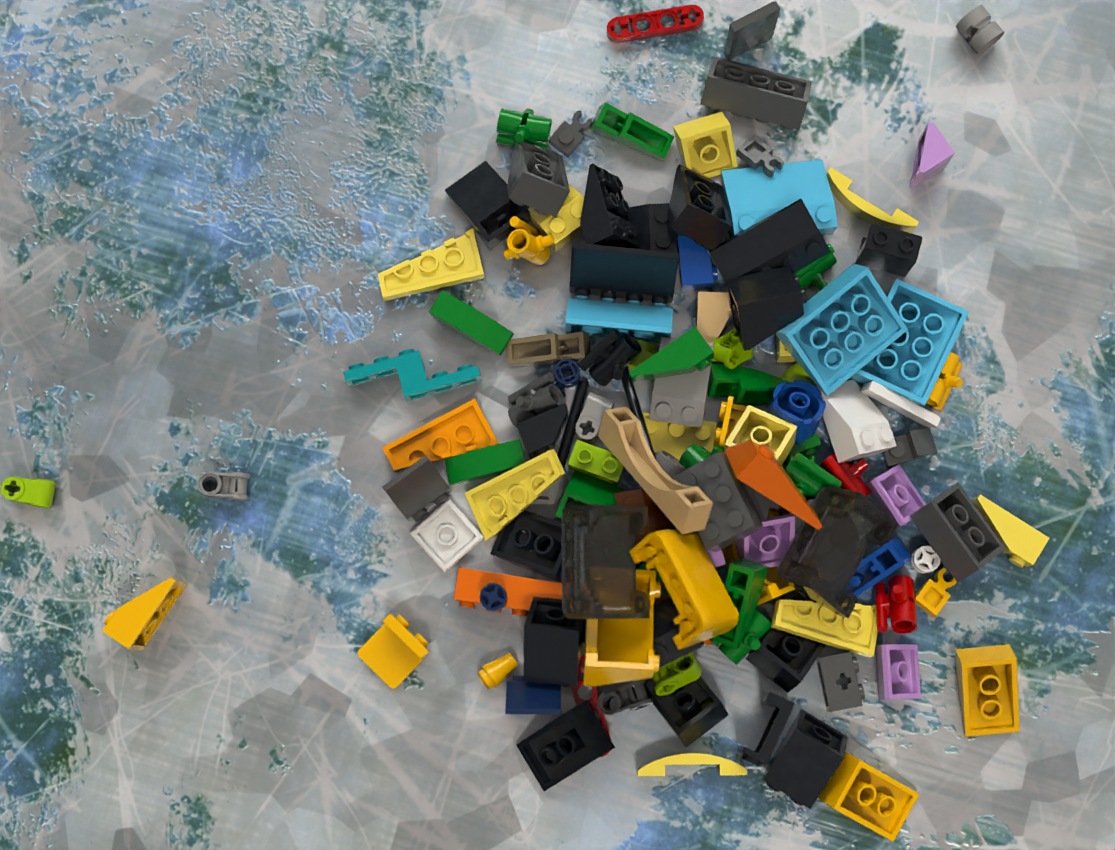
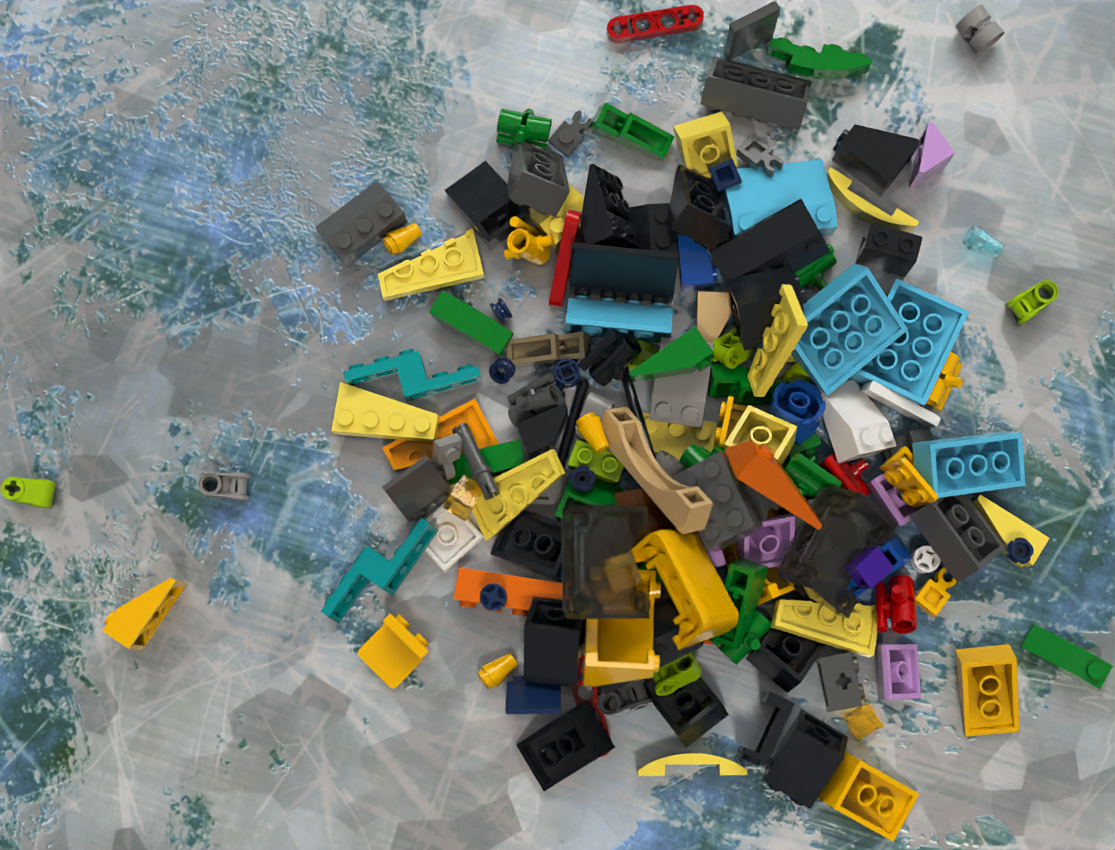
(361, 223): none -> dark grey slope
(377, 416): none -> light yellow wing
(379, 570): none -> teal bracket
(400, 239): none -> yellow cone
(445, 452): none -> light grey plate
(463, 498): none -> clear yellow panel
(480, 471): none -> dark grey pin
(499, 377): none -> dark blue bush
(501, 310): none -> dark blue bush
(564, 258): none -> red beam
(577, 484): none -> dark blue plate
(592, 431): none -> yellow cone
(622, 572): none -> clear yellow panel
(724, 175): none -> dark blue slope
(777, 341): none -> light yellow wing
(829, 64): none -> green slope
(862, 722): none -> clear yellow panel
(869, 568): none -> dark purple panel
(873, 155): none -> black slope
(901, 473): none -> yellow bracket
(971, 463): none -> medium azure slope
(981, 241): none -> clear light blue cone
(1025, 546): none -> dark blue plate
(1029, 303): none -> lime piece
(1067, 657): none -> green slope

